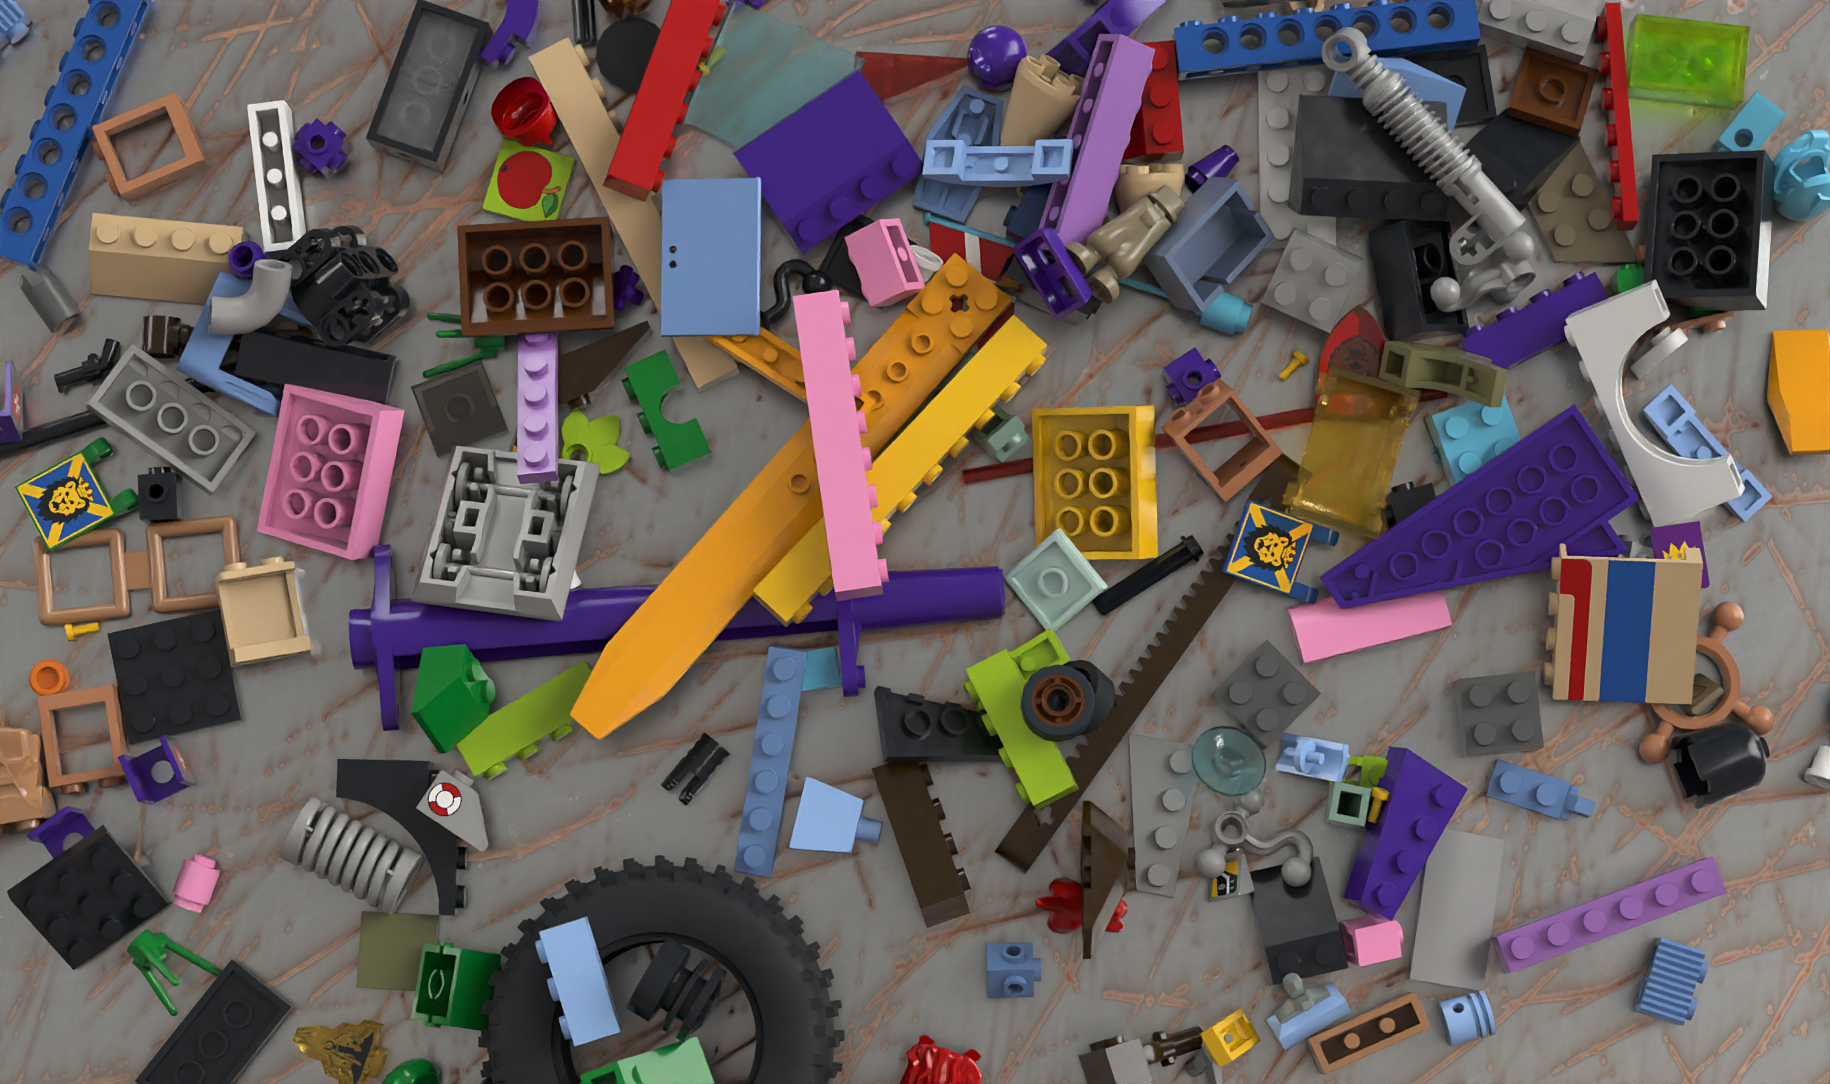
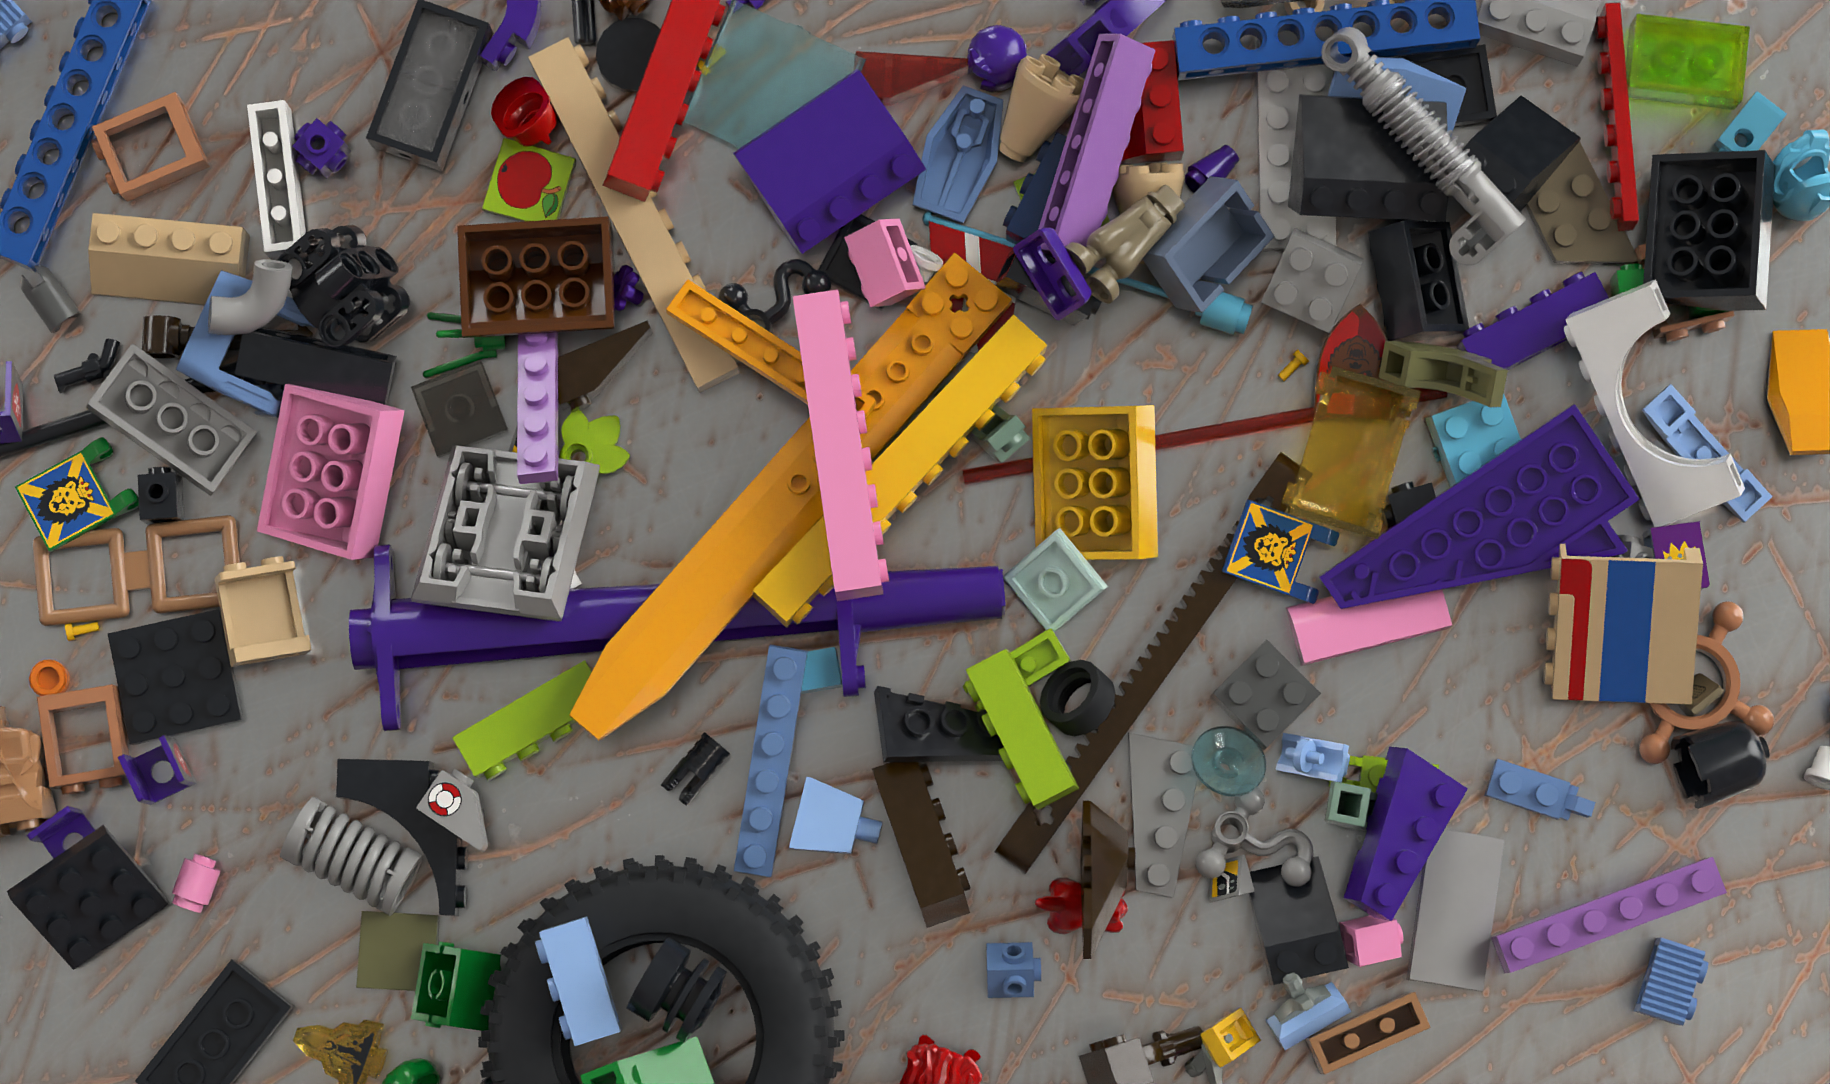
(149, 953): green plant -> none
(243, 258): dark purple cone -> none
(450, 695): green slope -> none
(651, 383): green arch -> none
(715, 270): medium blue container -> none
(998, 165): light blue slope -> none
(1057, 681): wheel -> none
(1148, 575): black axle -> none
(1186, 367): dark purple brick -> none
(1241, 466): nougat window -> none
(1379, 796): yellow piece -> none
(1466, 1018): light blue piece -> none
(1498, 714): dark grey brick -> none
(1501, 273): light grey piece -> none
(1551, 92): reddish brown tile -> none
(1665, 344): white plate -> none

